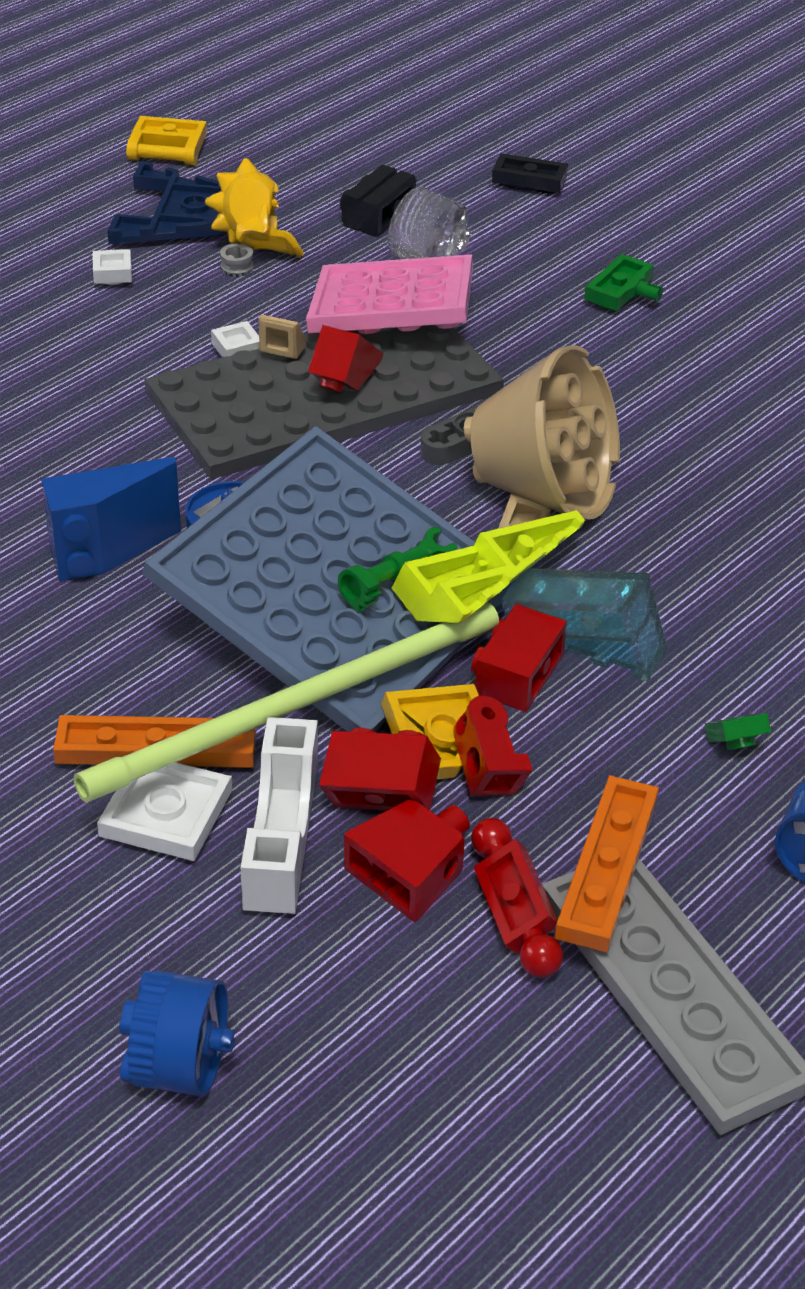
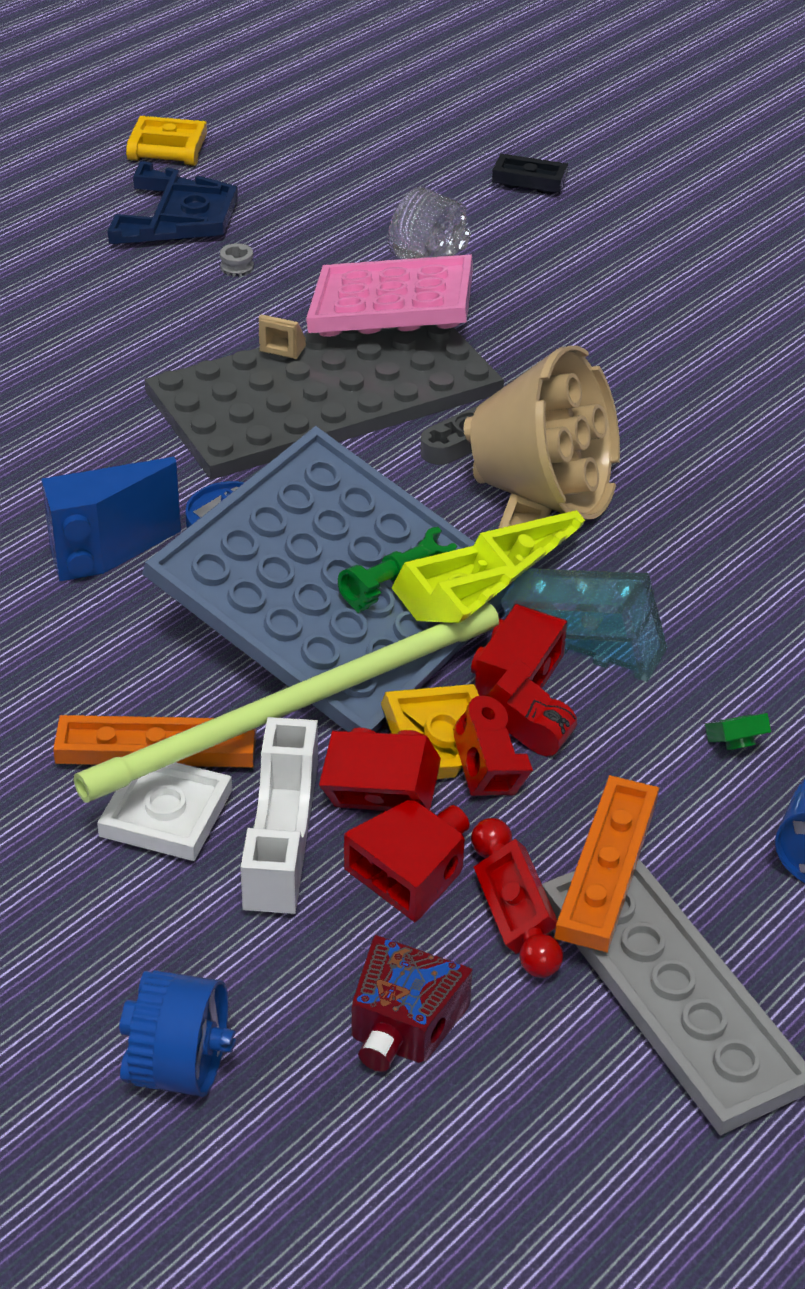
(112, 266): white plate -> none
(234, 338): white plate -> none
(248, 209): yellow head -> none
(343, 359): red slope -> none
(375, 199): black brick -> none
(406, 1003): none -> dark red torso
(532, 715): none -> red leg
(621, 282): green plate -> none

